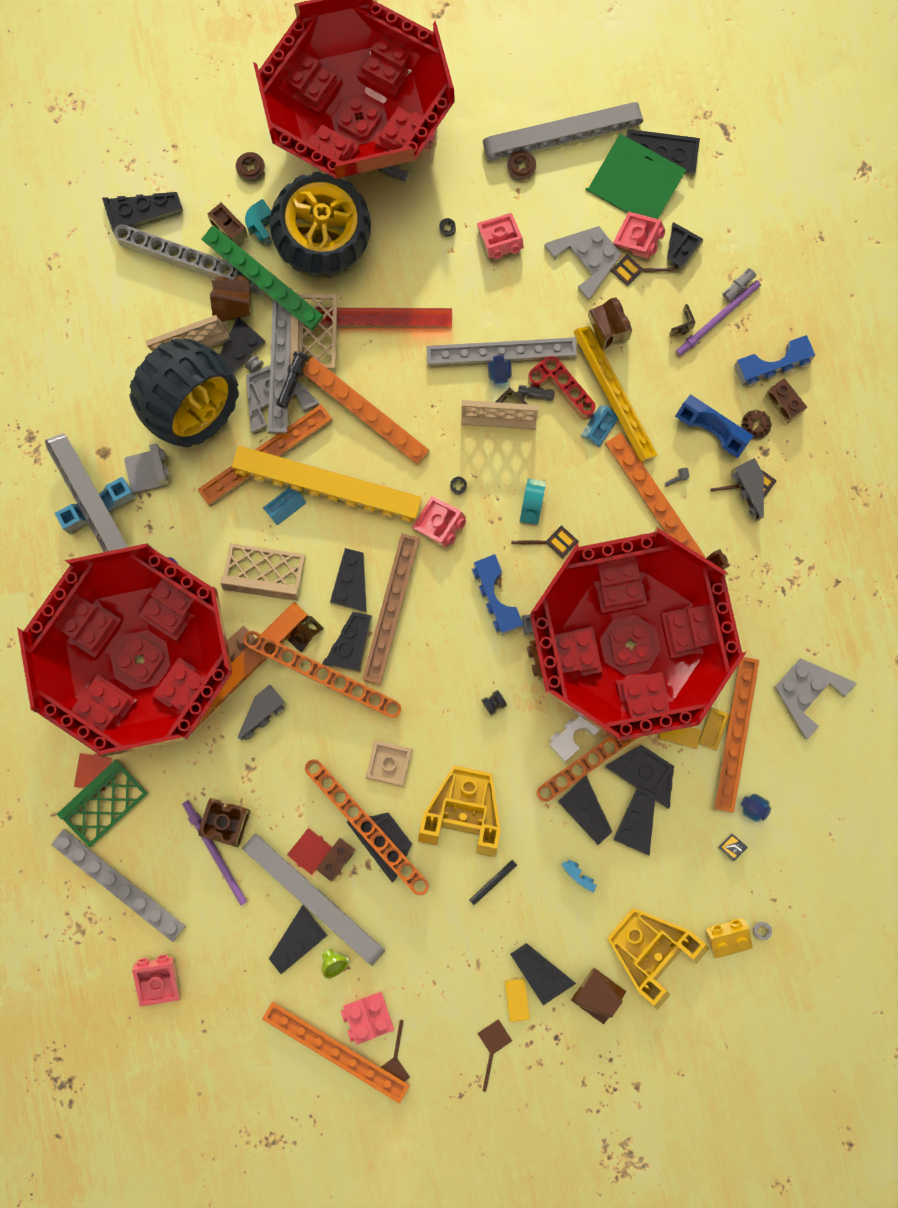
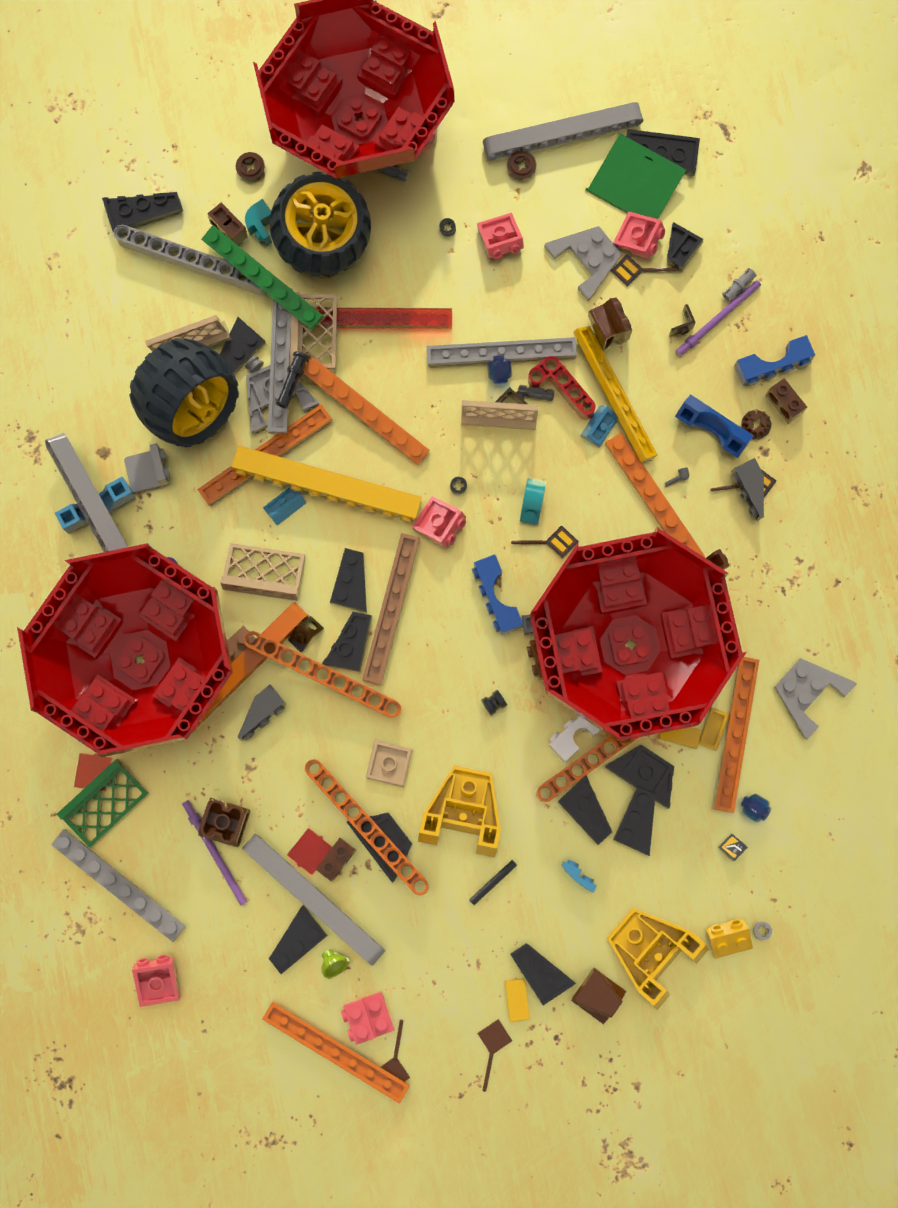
(231, 298): reddish brown piece -> none

